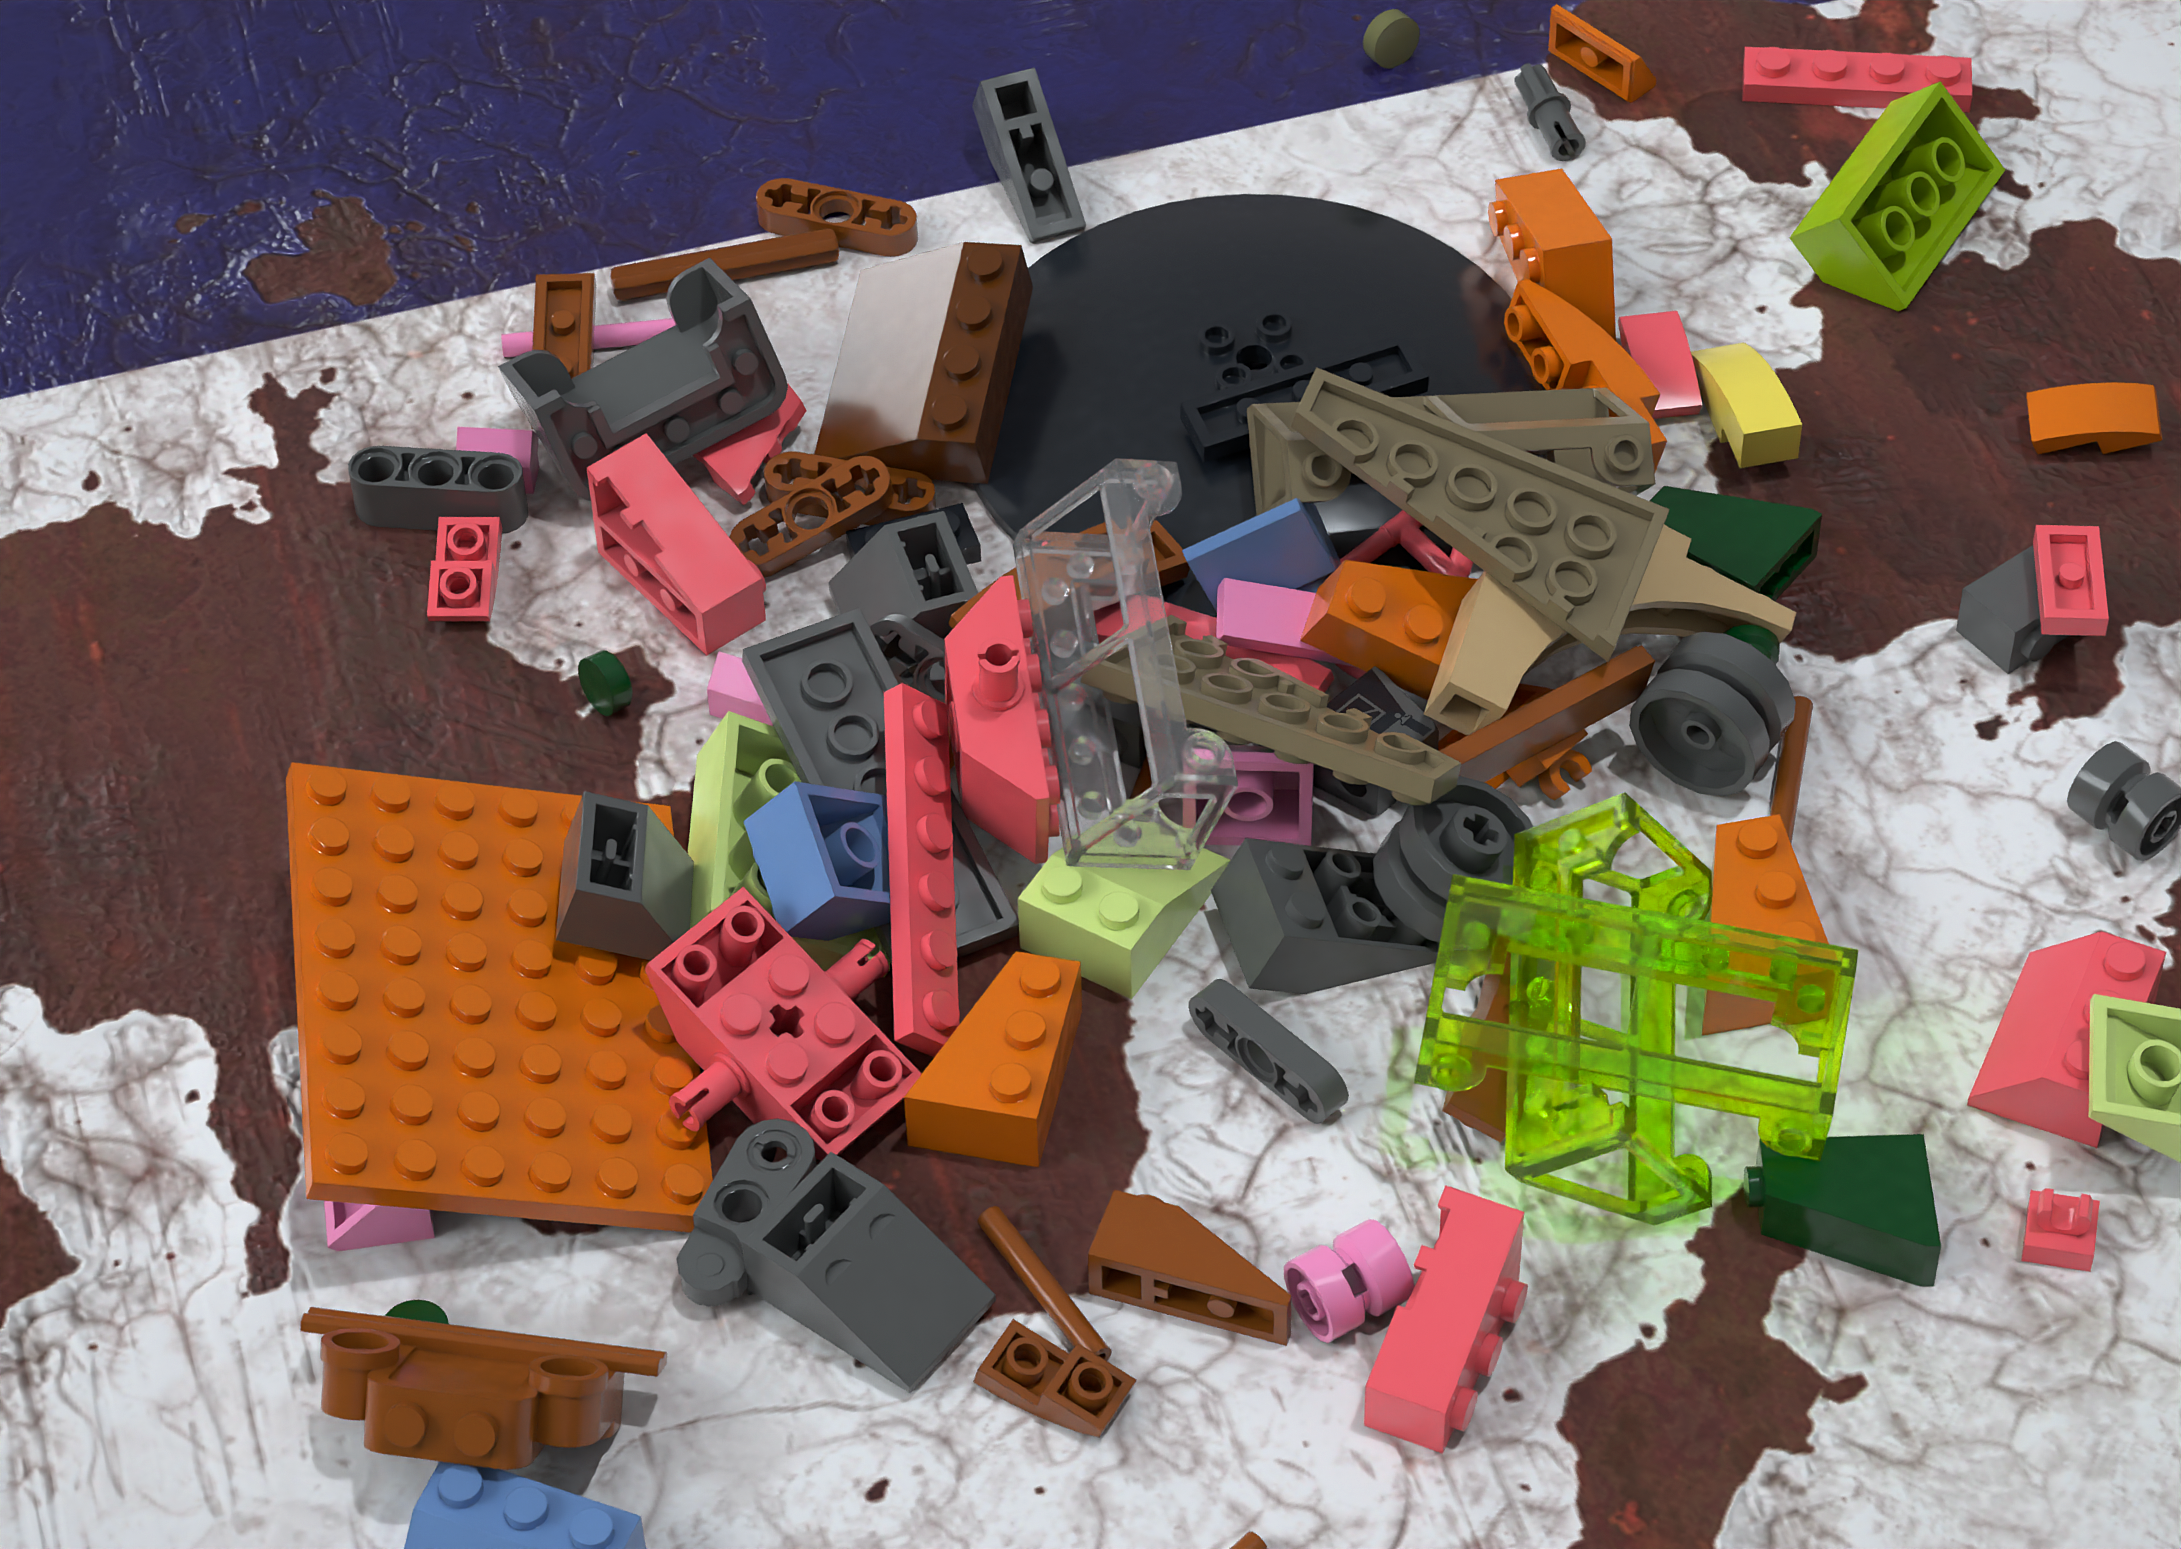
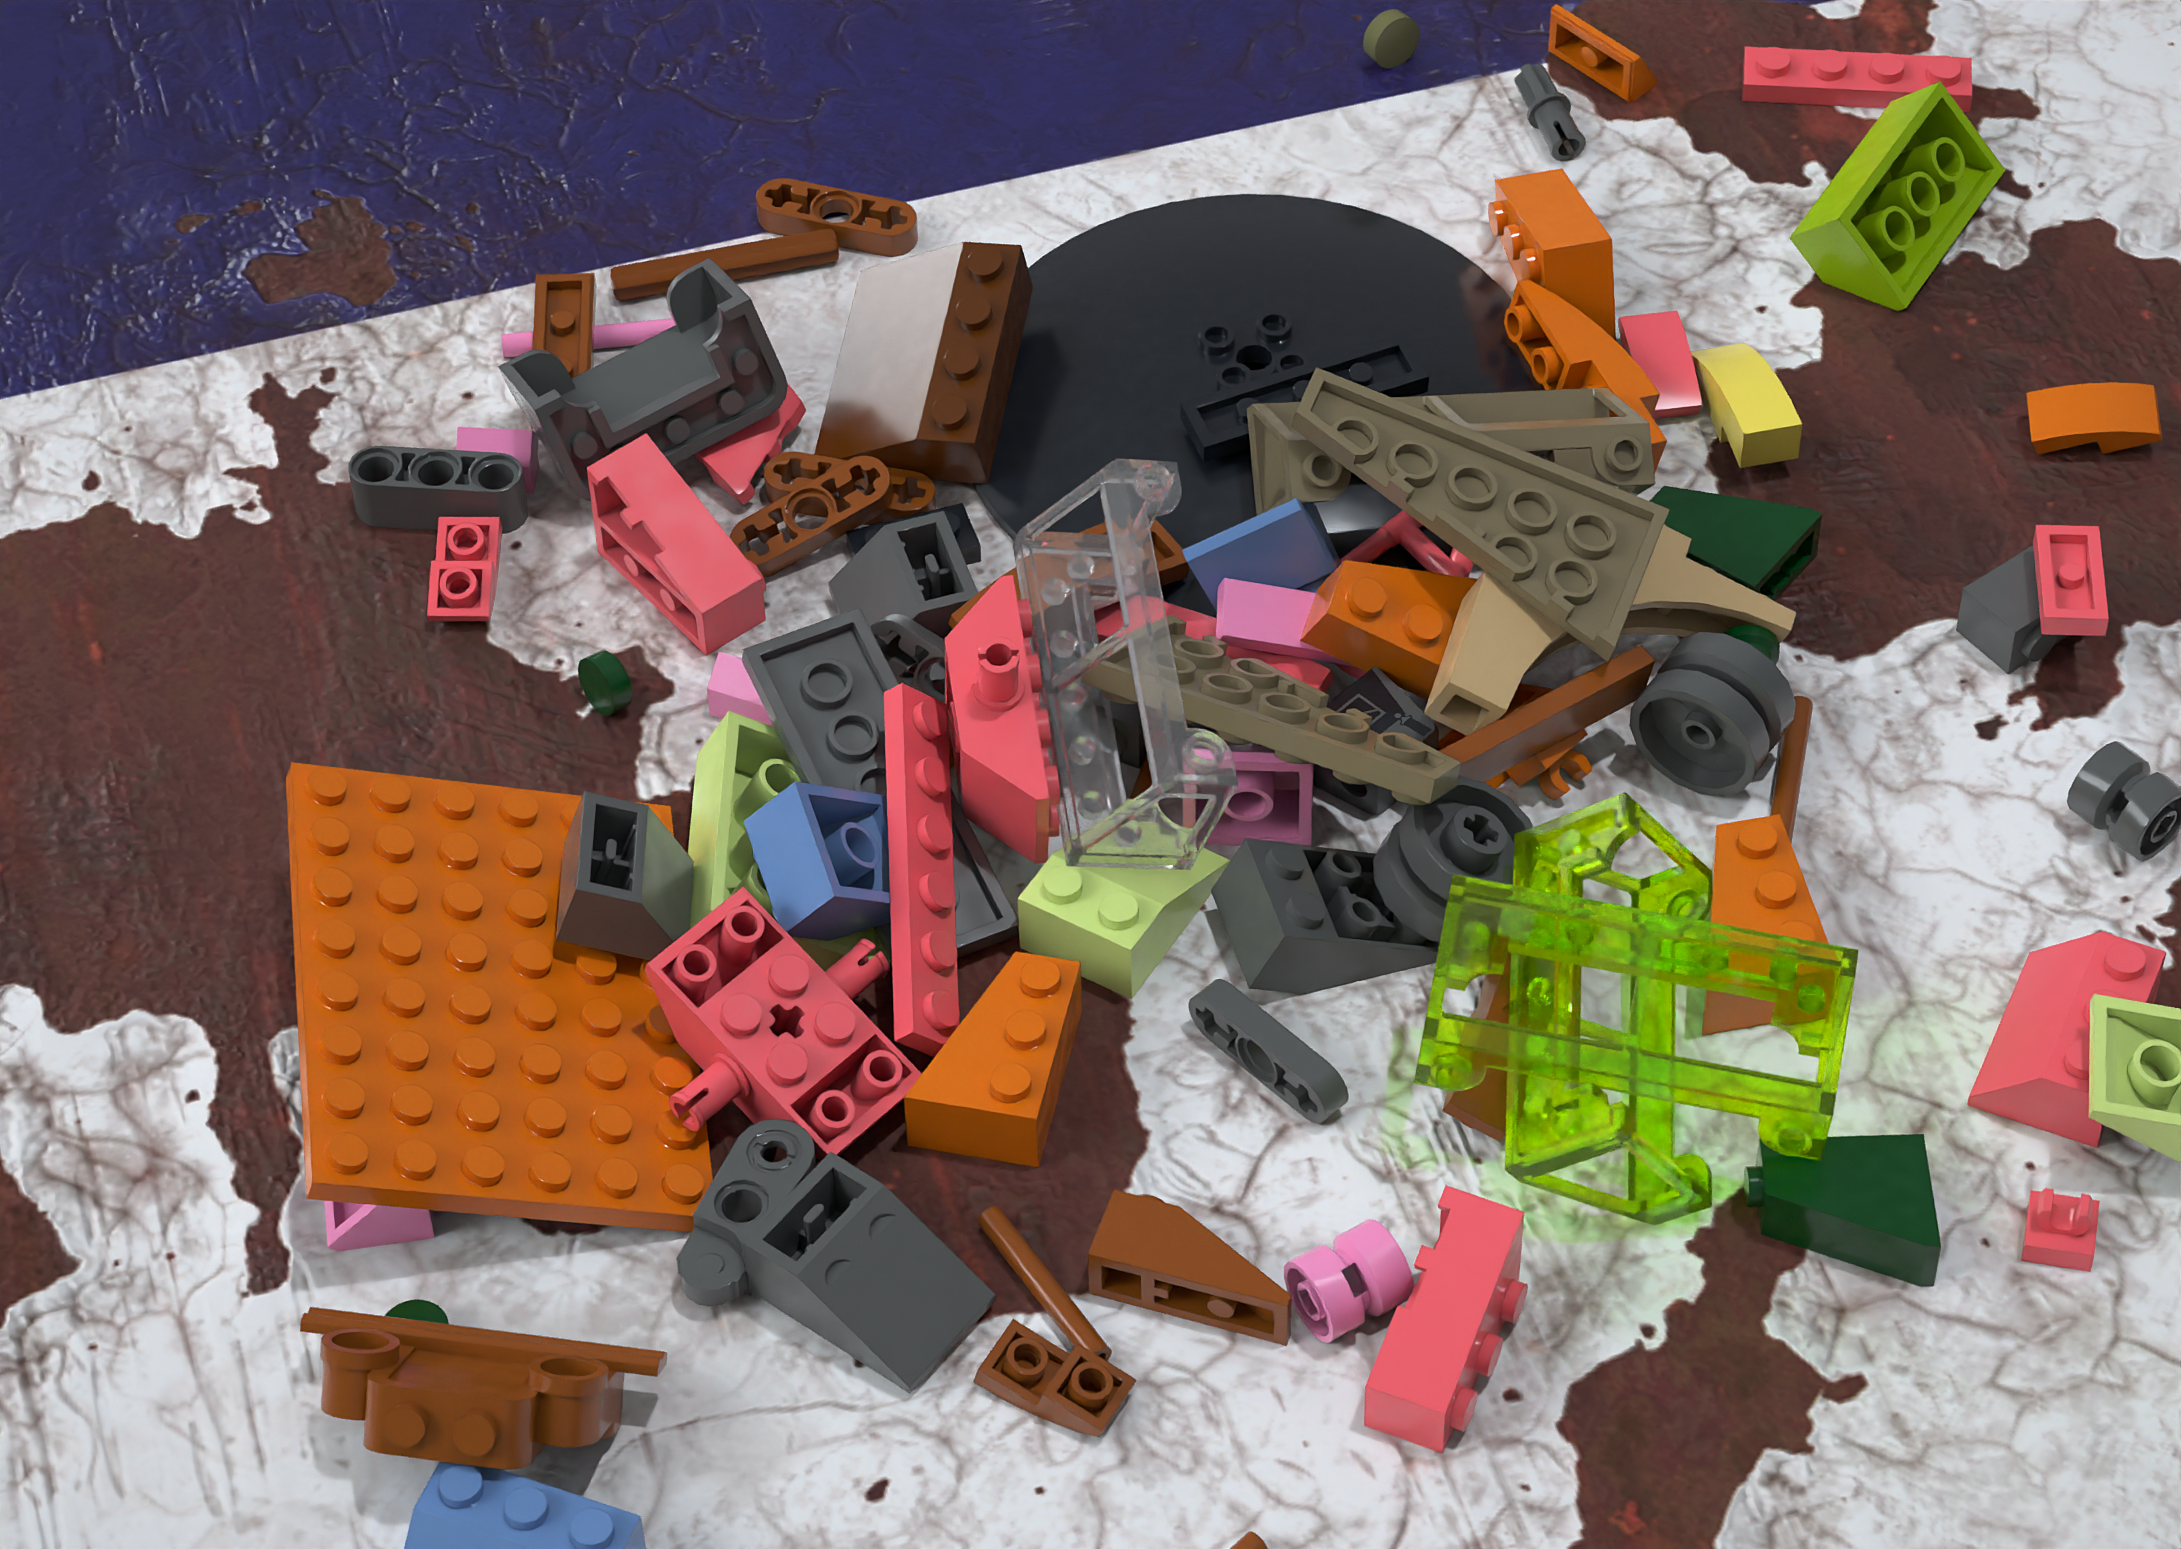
(1027, 154): dark grey slope -> none

